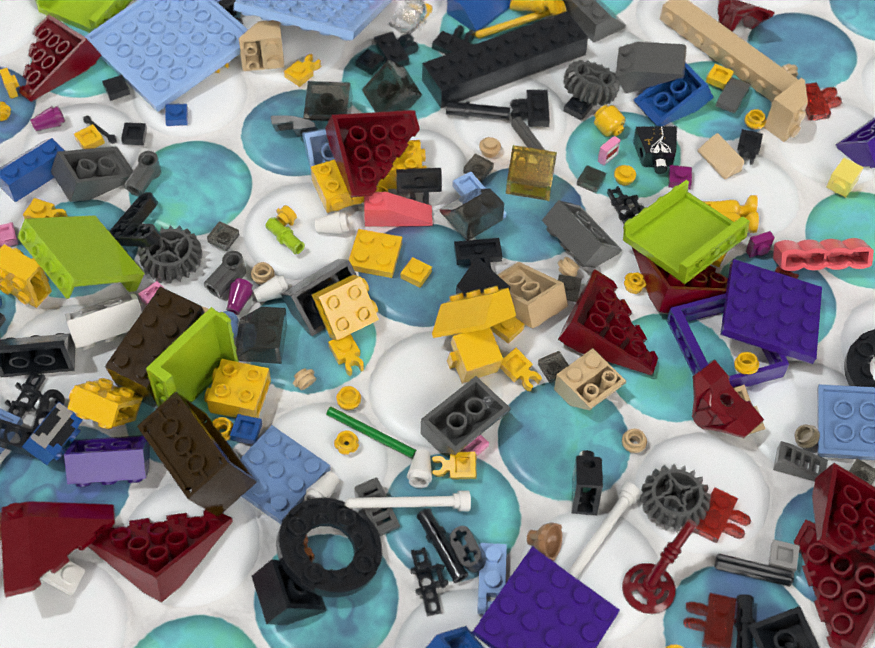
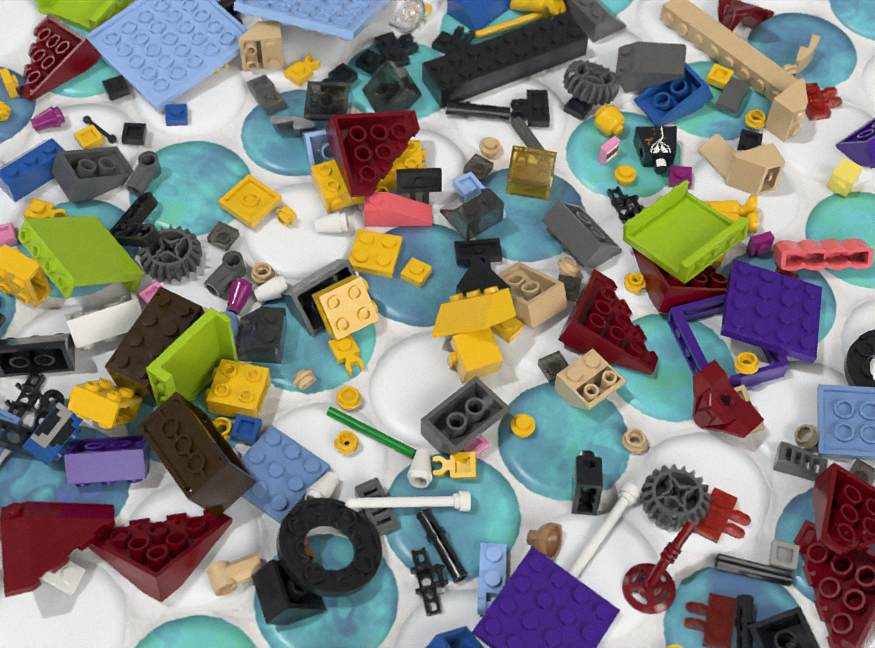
(227, 575): none -> tan piece
(250, 201): none -> yellow plate
(265, 94): none -> dark grey slope
(284, 235): lime pin -> none
(342, 74): none -> black plate
(463, 551): black beam -> none
(517, 366): yellow plate -> none
(522, 425): none -> yellow plate
(591, 179): clear smoke plate -> none
(756, 170): none -> tan slope
(806, 54): none -> tan slope

